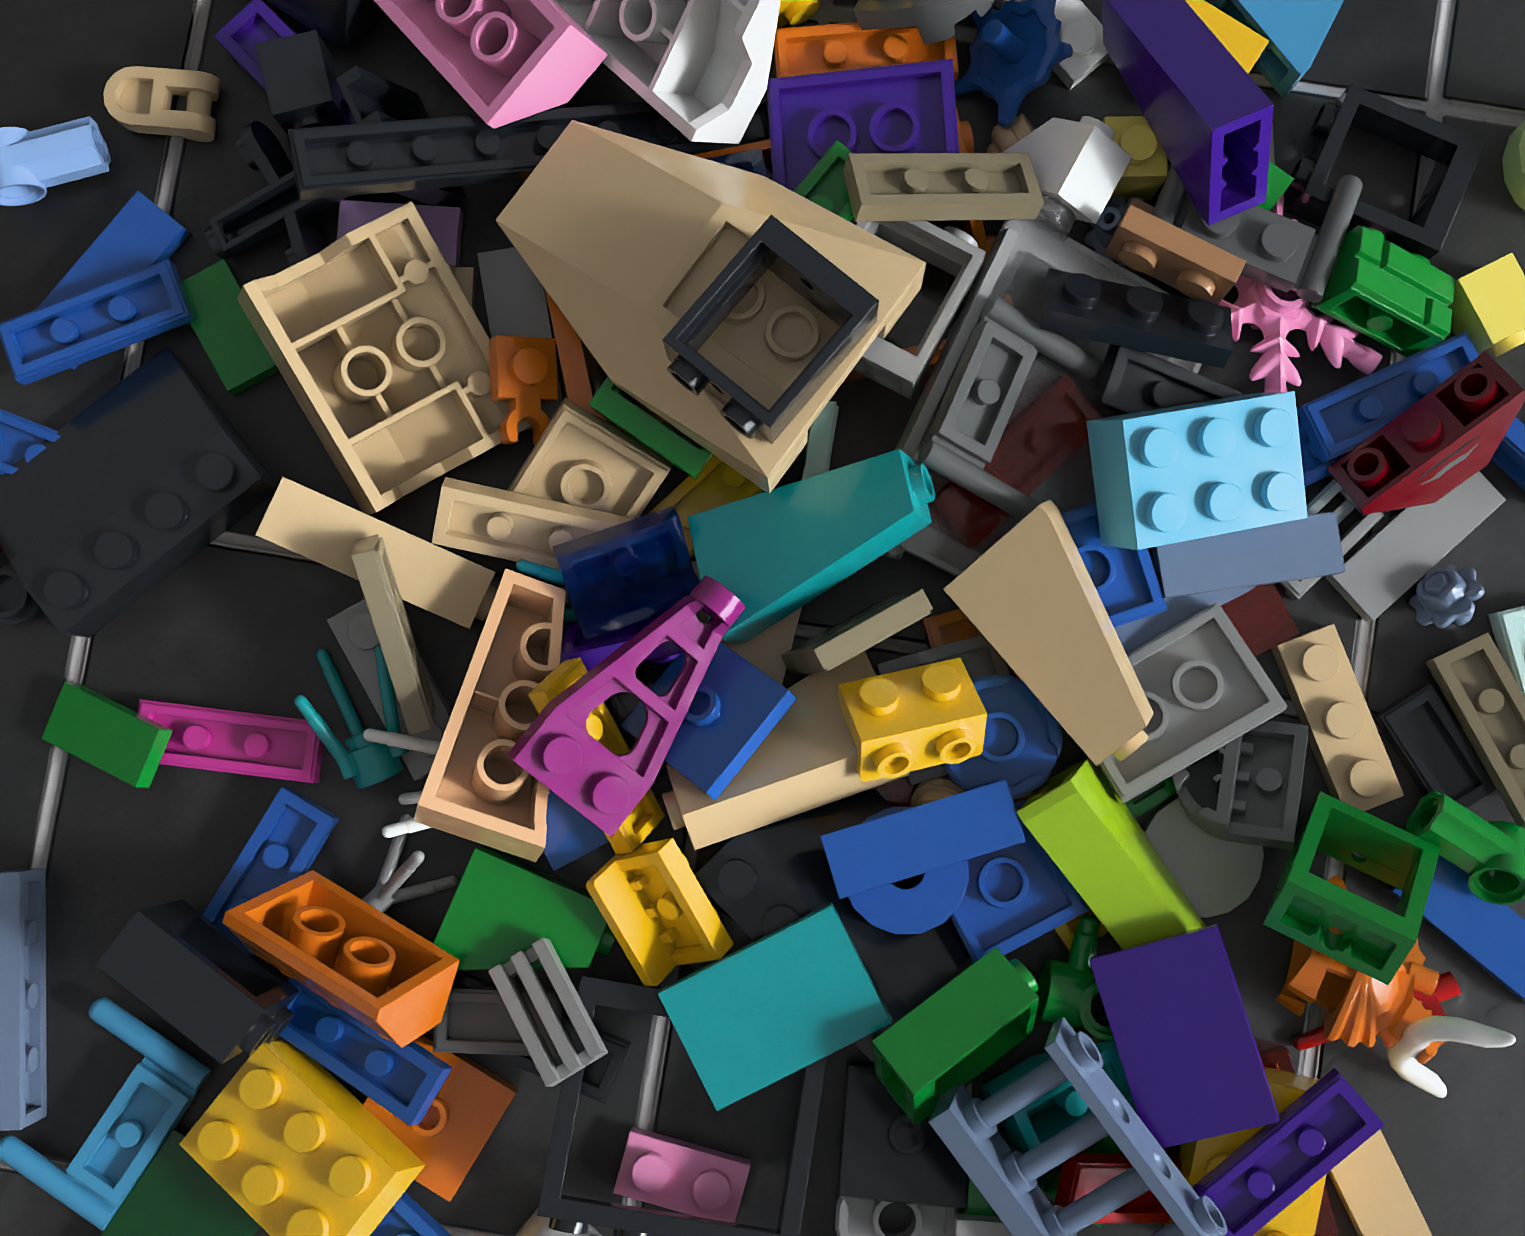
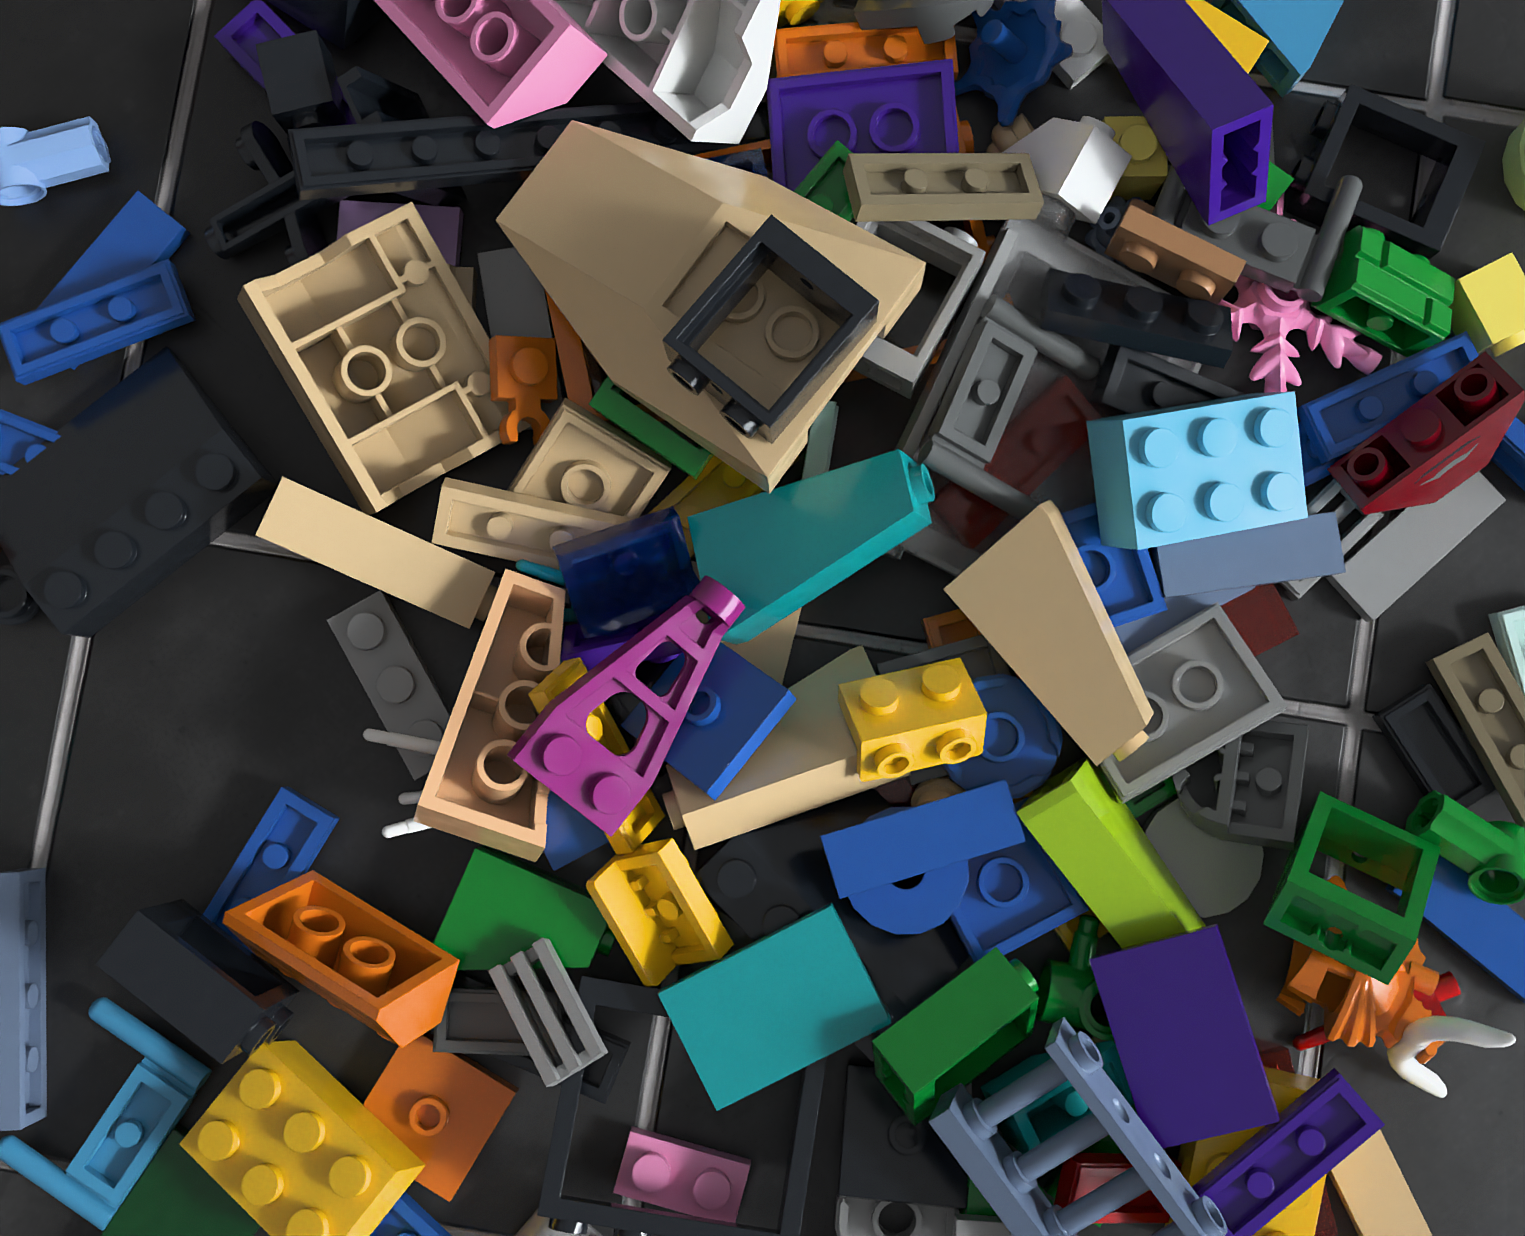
(107, 735): green tile -> none
(143, 101): tan plate -> none
(225, 328): green tile -> none
(237, 741): dark pink tile -> none
(364, 760): teal plant -> none
(386, 890): light grey plant -> none
(392, 1076): blue plate -> none
(394, 633): dark tan tile -> none
(857, 633): dark tan tile -> none
(1338, 719): tan plate -> none
(1446, 596): sand blue plant -> none

